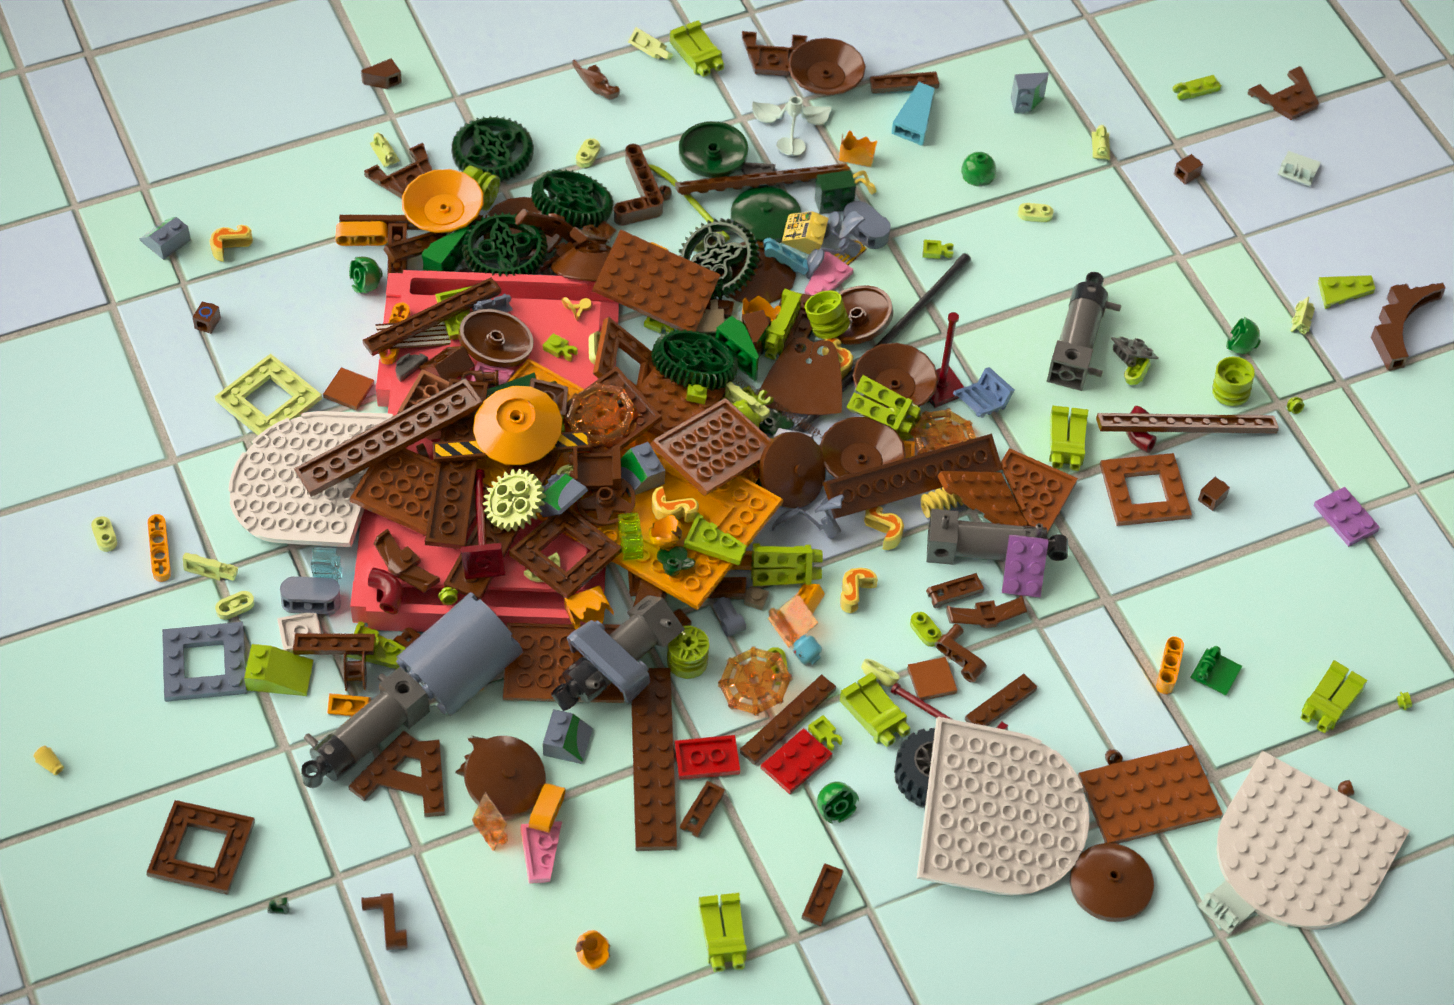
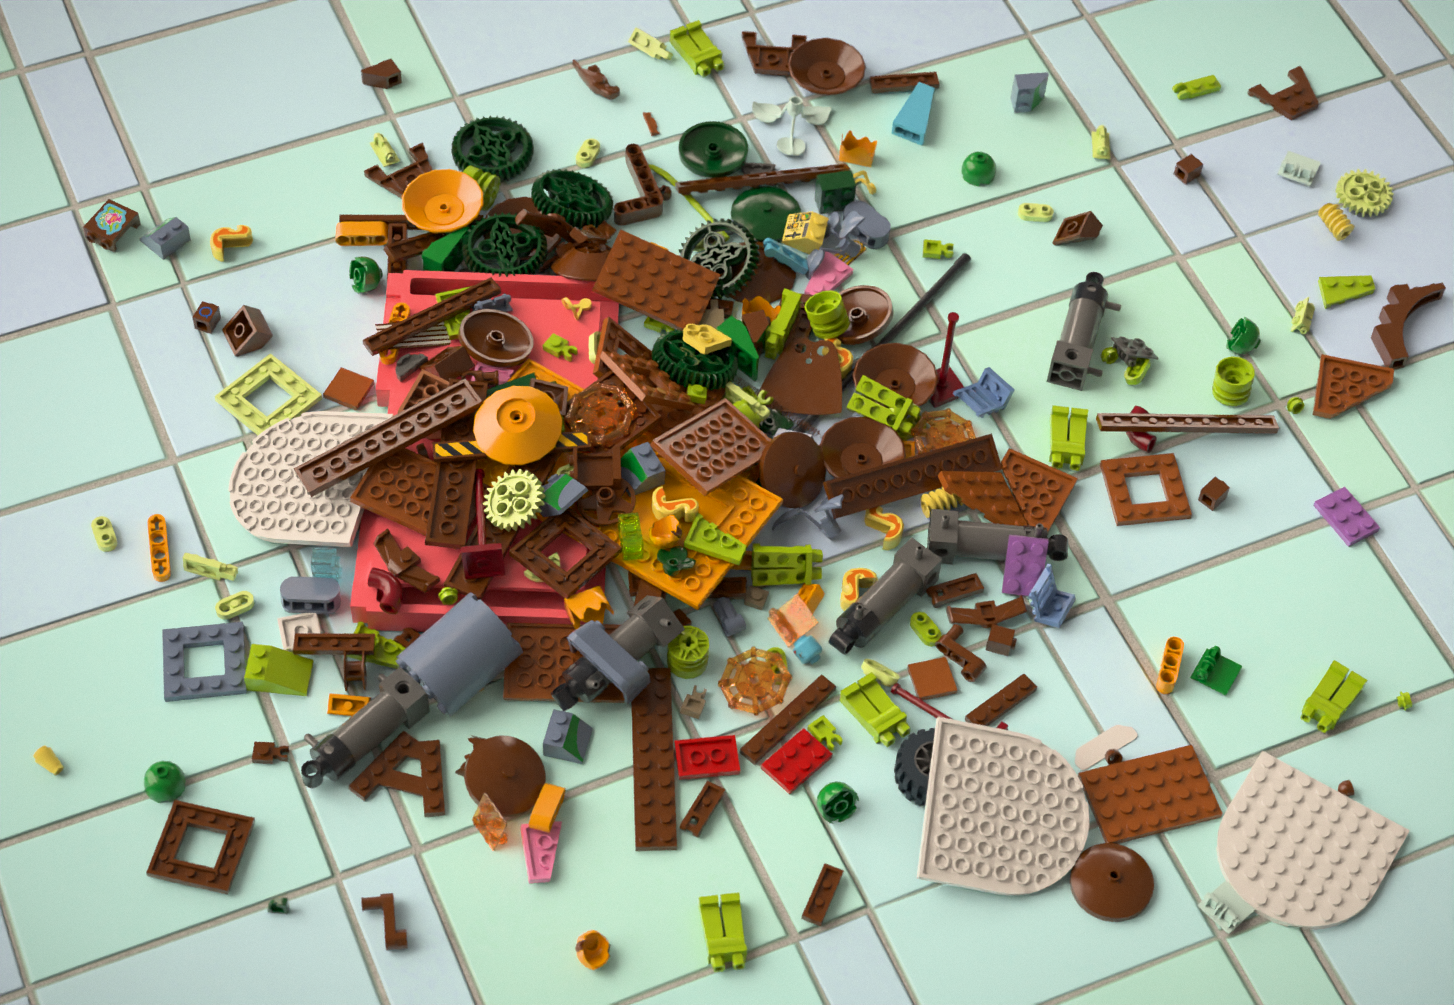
(110, 224): none -> reddish brown panel
(164, 781): none -> green cylinder
(247, 331): none -> reddish brown slope
(266, 753): none -> reddish brown plate
(651, 123): none -> dark orange piece
(665, 394): none -> dark orange plate
(694, 704): none -> dark tan plate
(705, 338): none -> light yellow plate
(911, 574): none -> dark grey piece
(1001, 640): none -> reddish brown brick
(1049, 603): none -> medium blue plate
(1078, 229): none -> reddish brown slope
(1095, 749): none -> white sticker
(1109, 355): none -> lime plate
(1336, 221): none -> light yellow piece
(1346, 384): none -> dark orange plate
(1364, 192): none -> yellowish green gear

